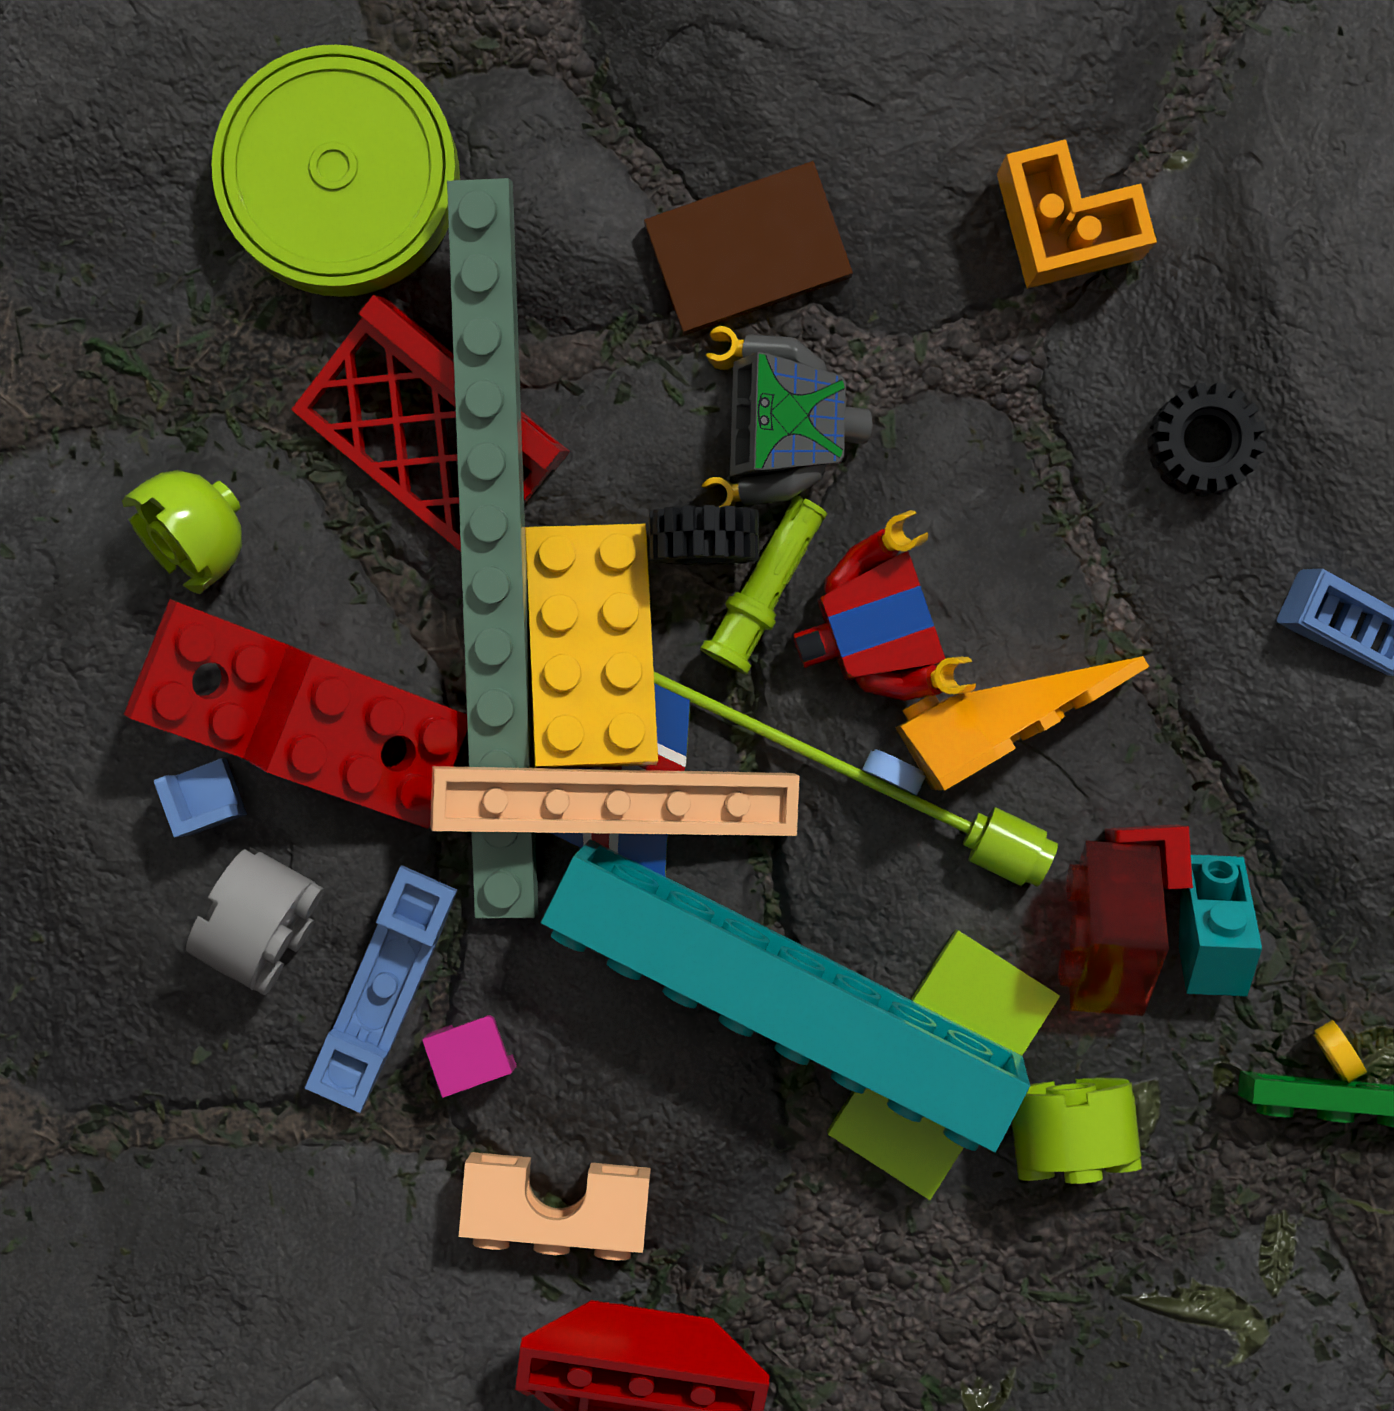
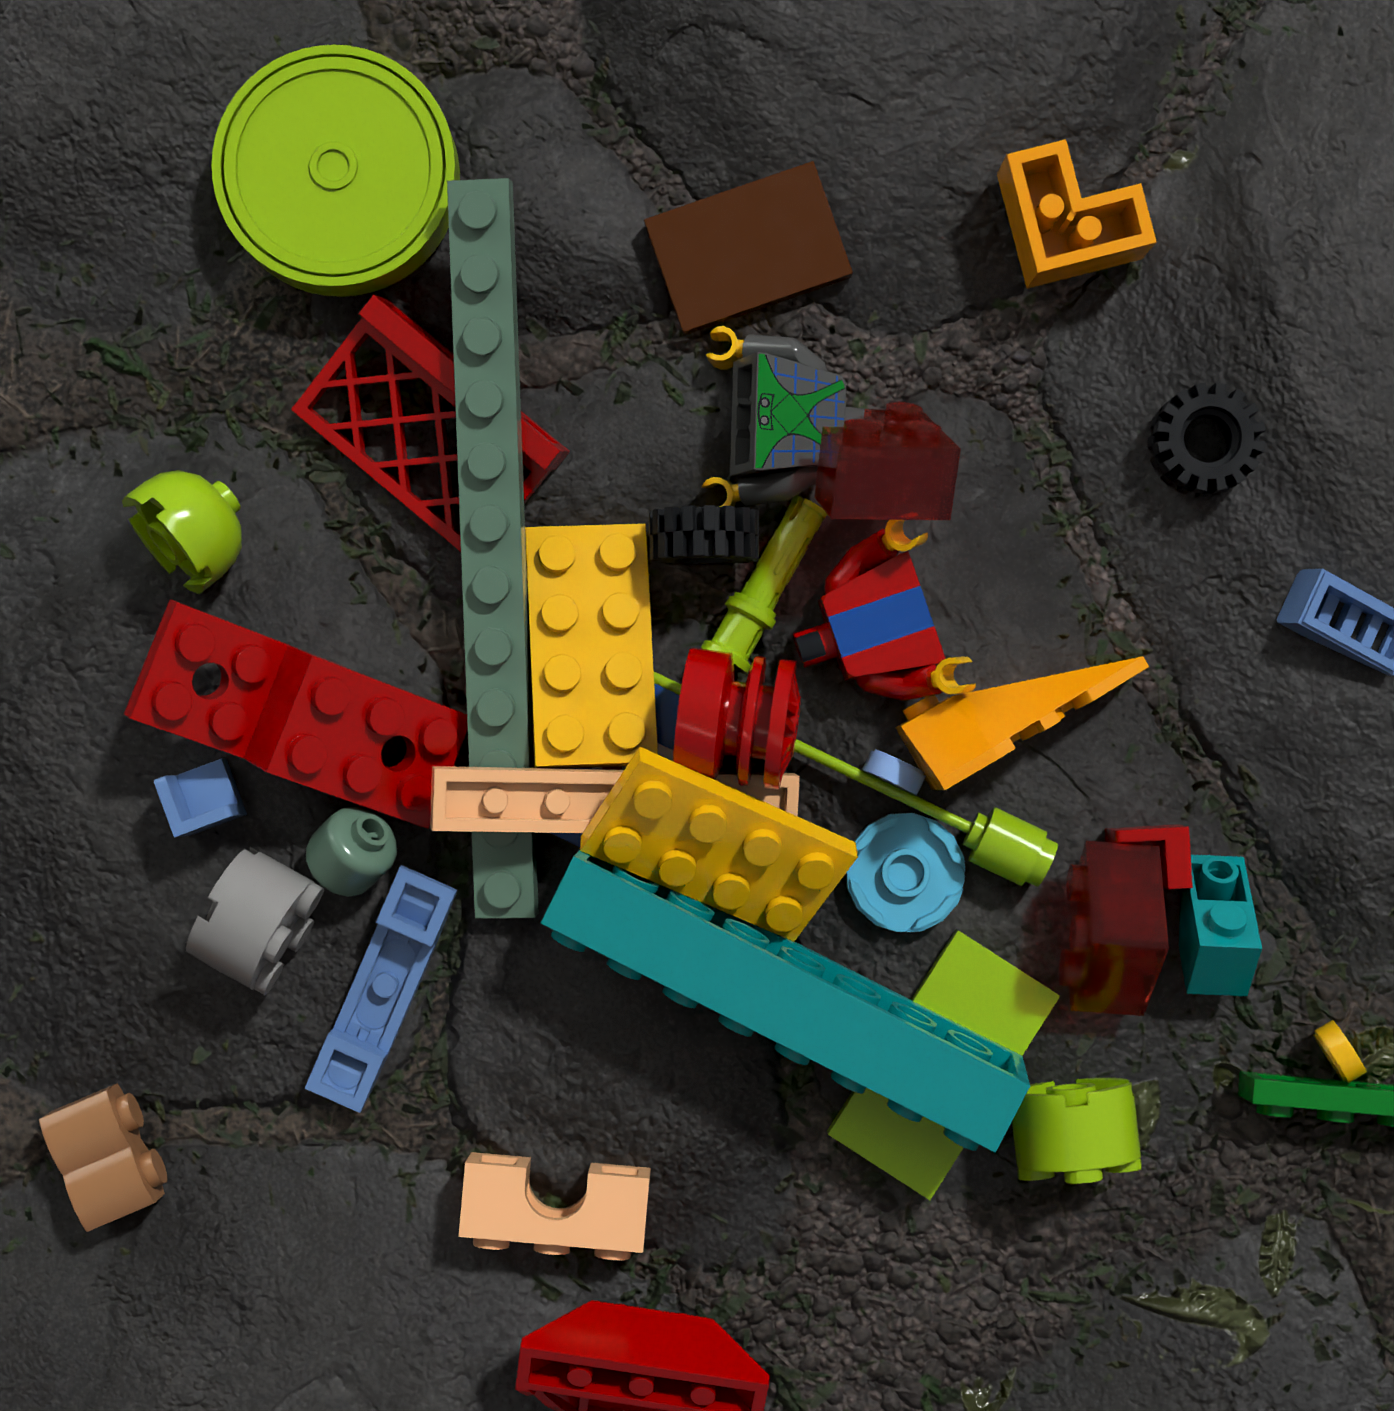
(103, 1156): none -> medium nougat brick
(351, 851): none -> sand green head
(467, 1055): dark pink panel -> none
(717, 845): none -> yellow plate
(736, 717): none -> red wheel
(887, 467): none -> clear red brick
(906, 872): none -> medium azure tile

